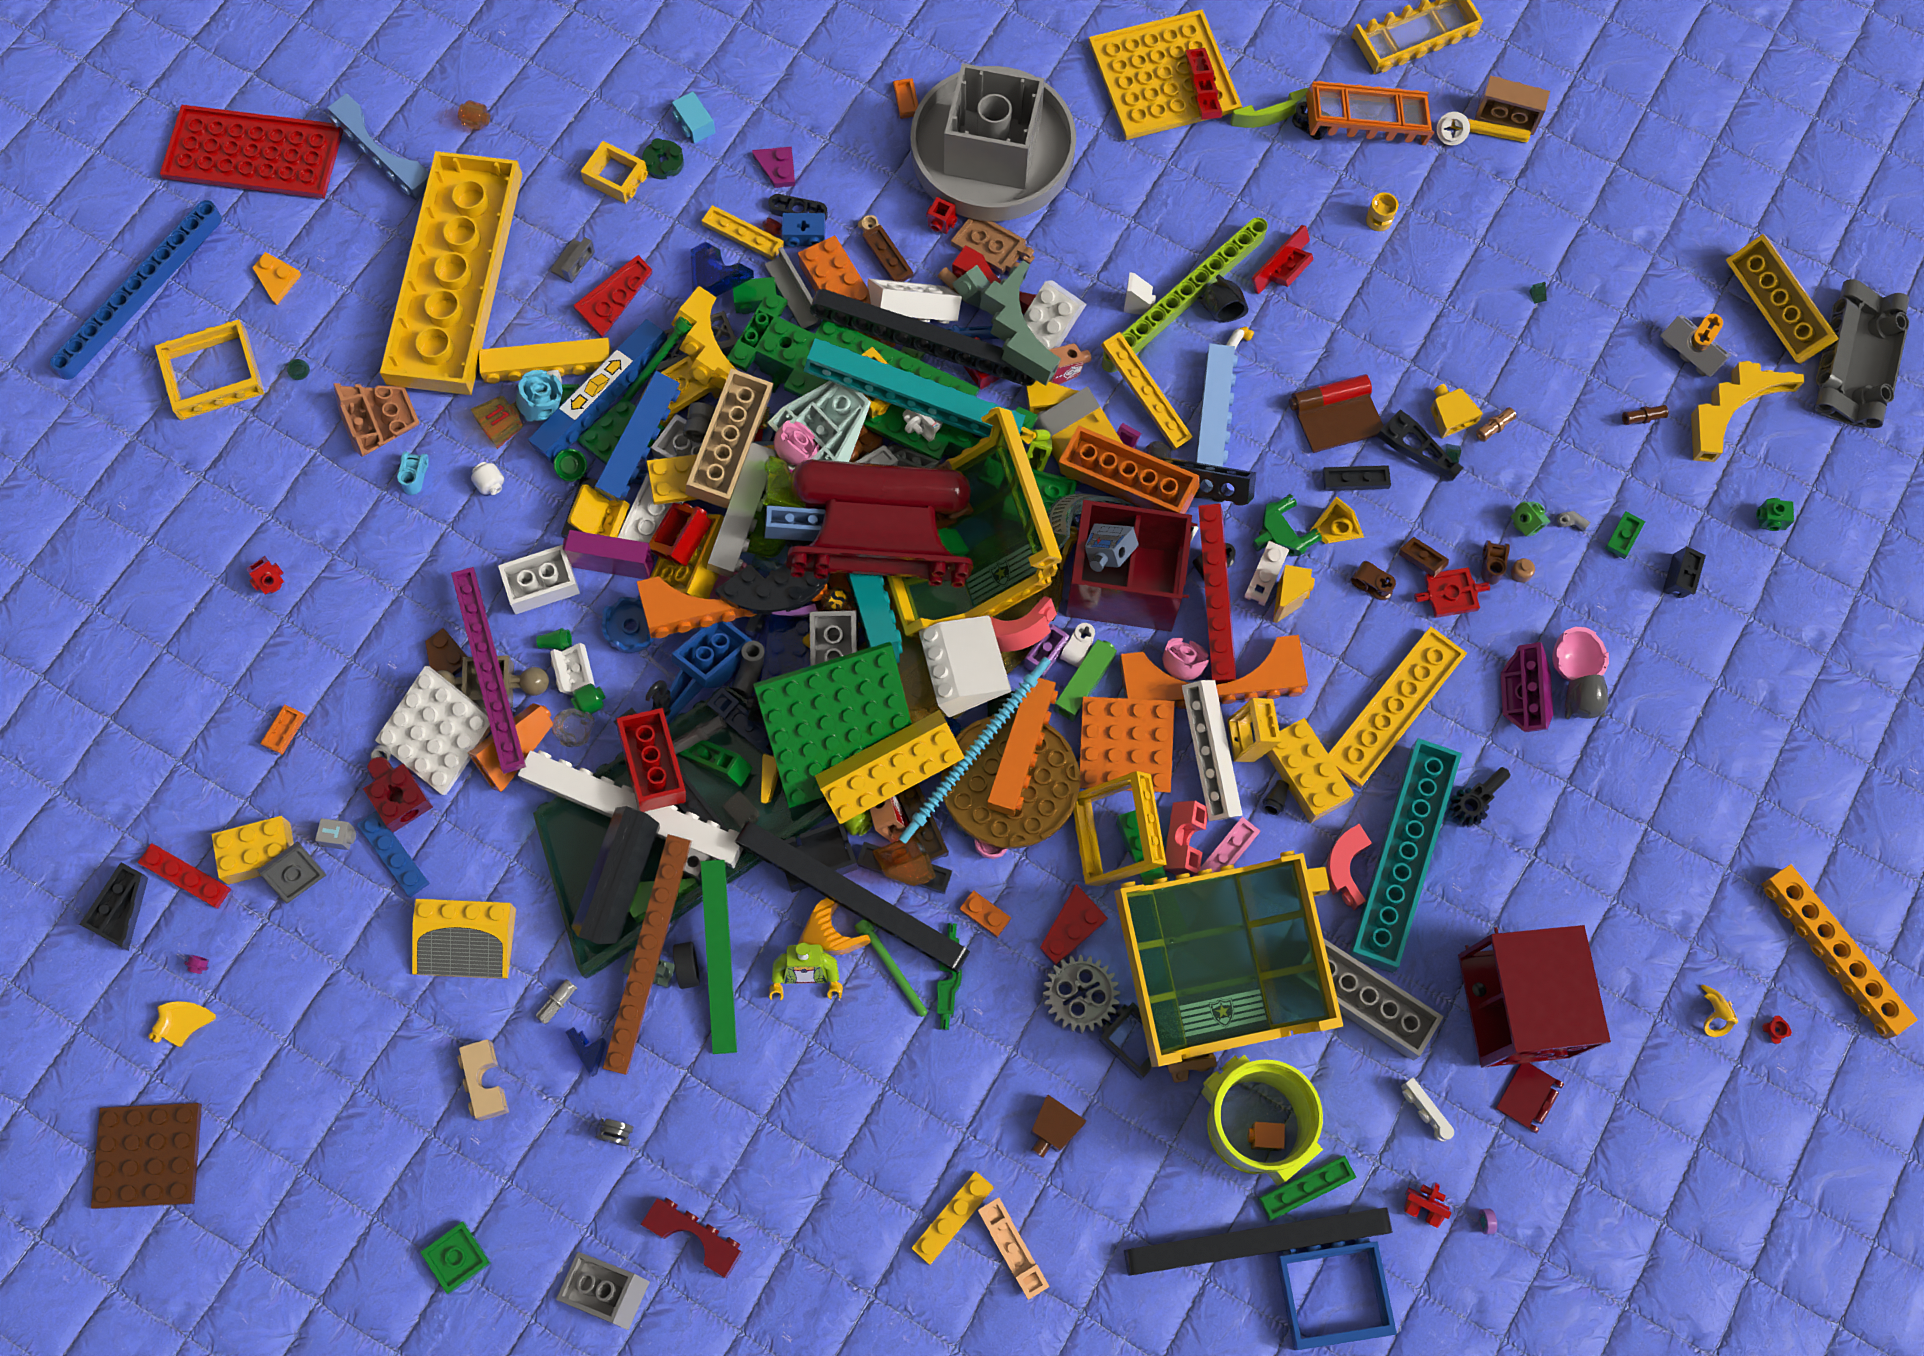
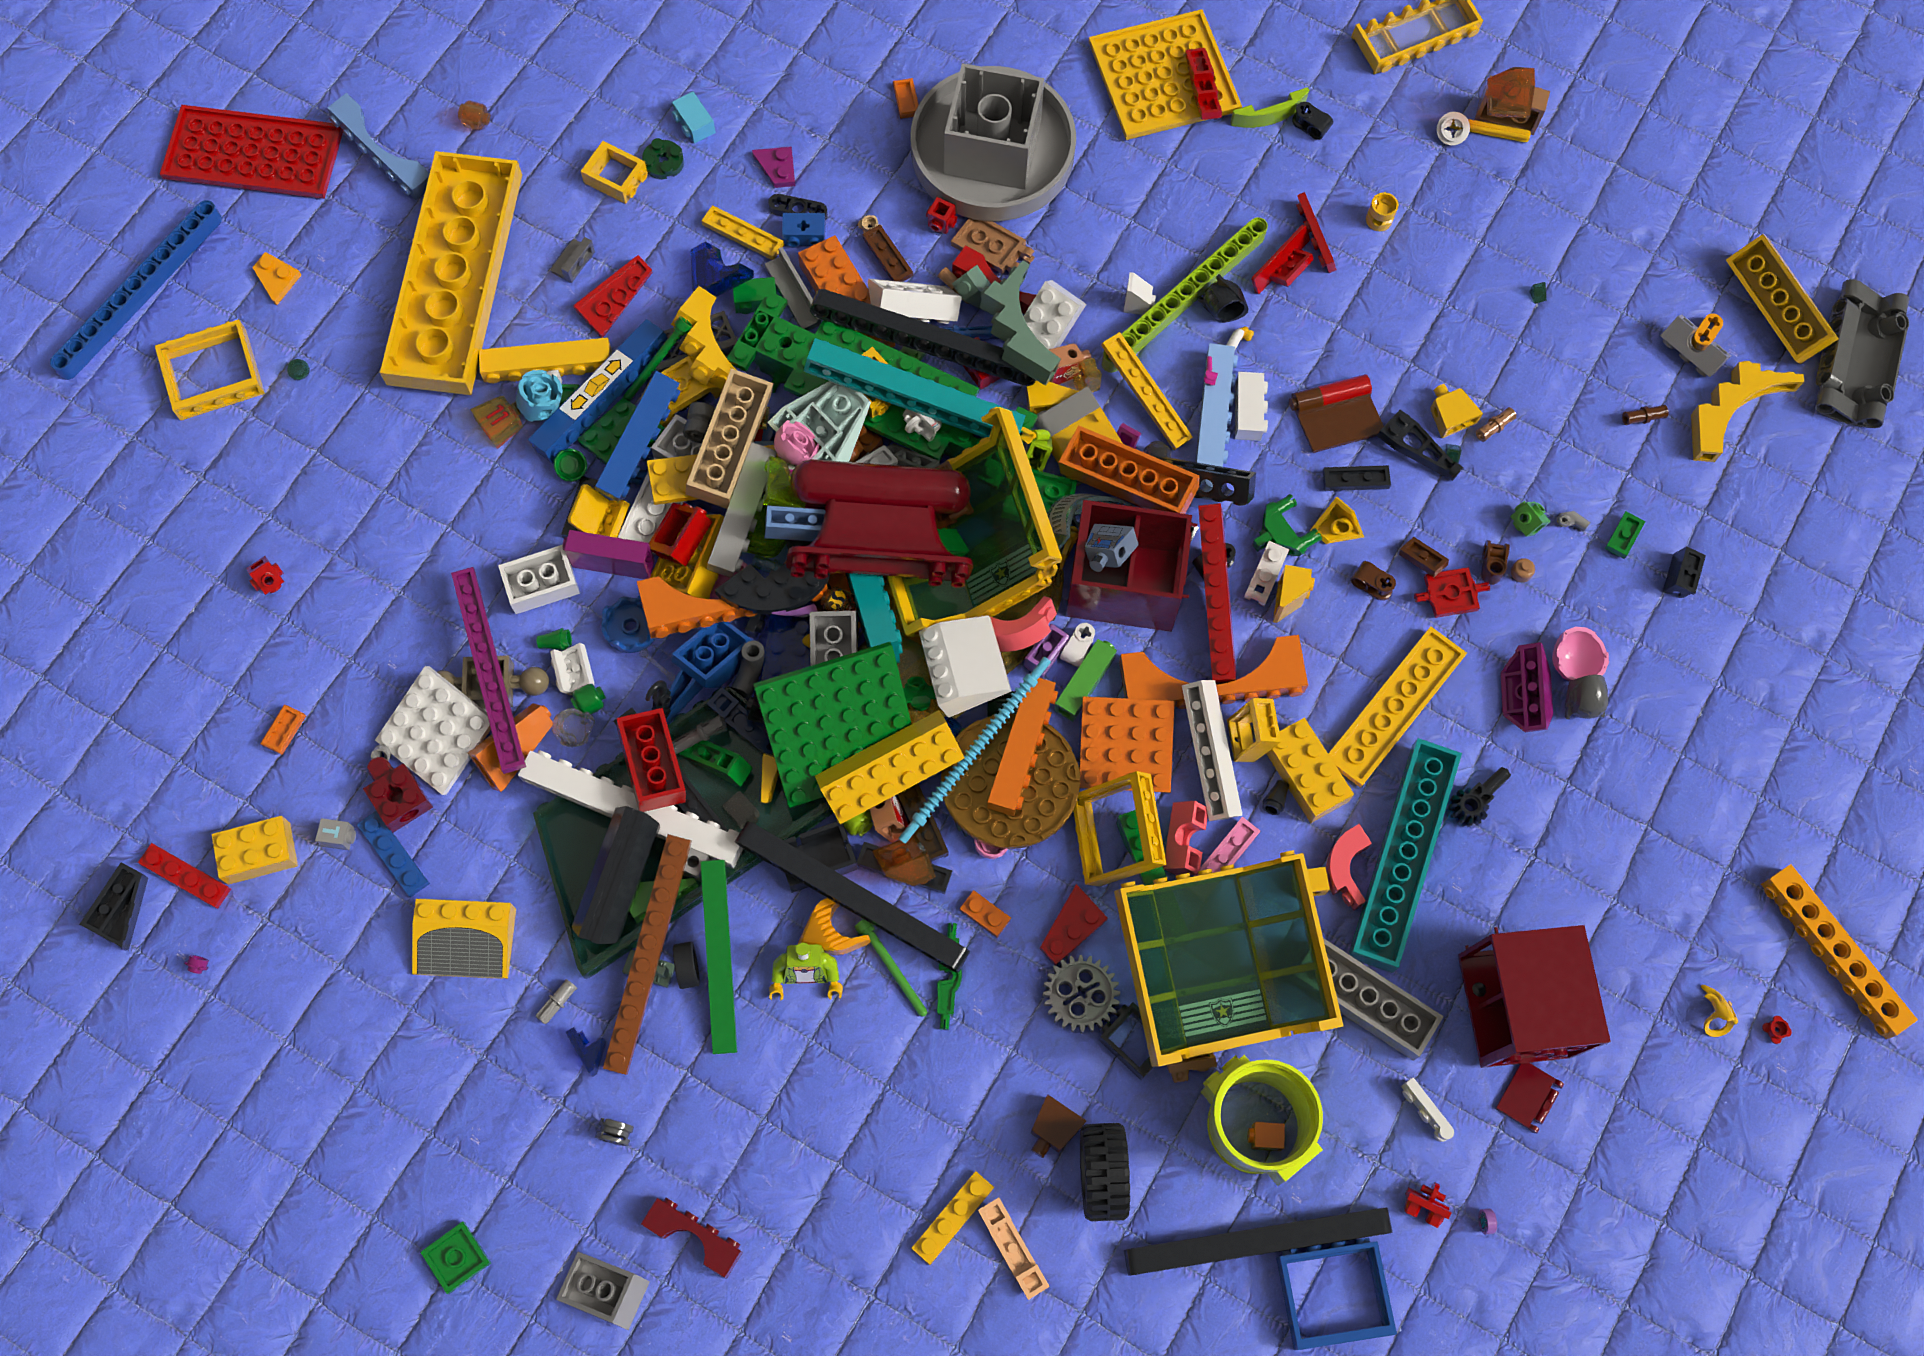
(146, 1156): reddish brown plate -> none
(179, 1021): yellow arm -> none
(292, 872): dark grey tile -> none
(374, 415): nougat wedge -> none
(412, 468): medium azure piece -> none
(444, 653): reddish brown wing -> none
(476, 1060): tan arch -> none
(487, 478): white head -> none
(772, 226): clear red plate -> none
(918, 693): none -> green plate
(1088, 375): none -> clear yellow leg
(1104, 1172): none -> black tyre
(1184, 660): bright pink cylinder -> none
(1210, 377): none -> dark pink hand
(1250, 406): none -> white brick
(1307, 1188): green tile -> none
(1318, 240): none -> red plate
(1369, 110): orange window -> none
(1511, 93): none -> clear orange slope
(1775, 514): green brick -> none

